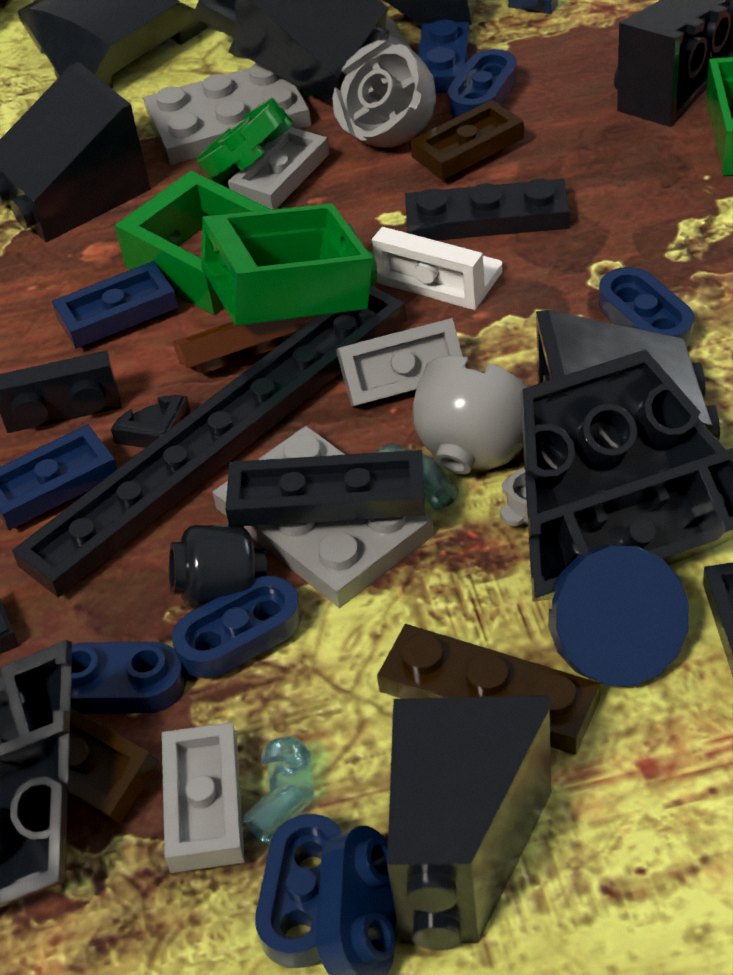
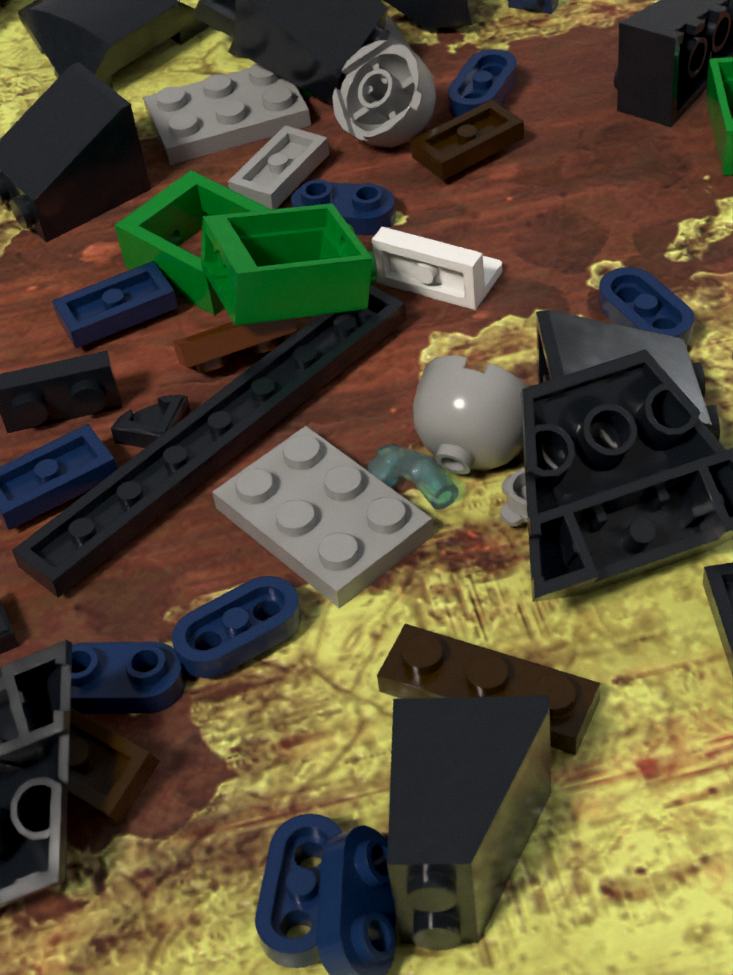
(201, 798): light grey plate -> none
(214, 563): black head -> none
(244, 141): green plate -> none
(290, 787): clear light blue arm -> none
(326, 488): black plate -> none
(362, 206): none -> dark blue plate
(394, 361): light grey plate -> none
(444, 50): dark blue plate -> none
(488, 210): black plate -> none
(618, 615): dark blue tile -> none

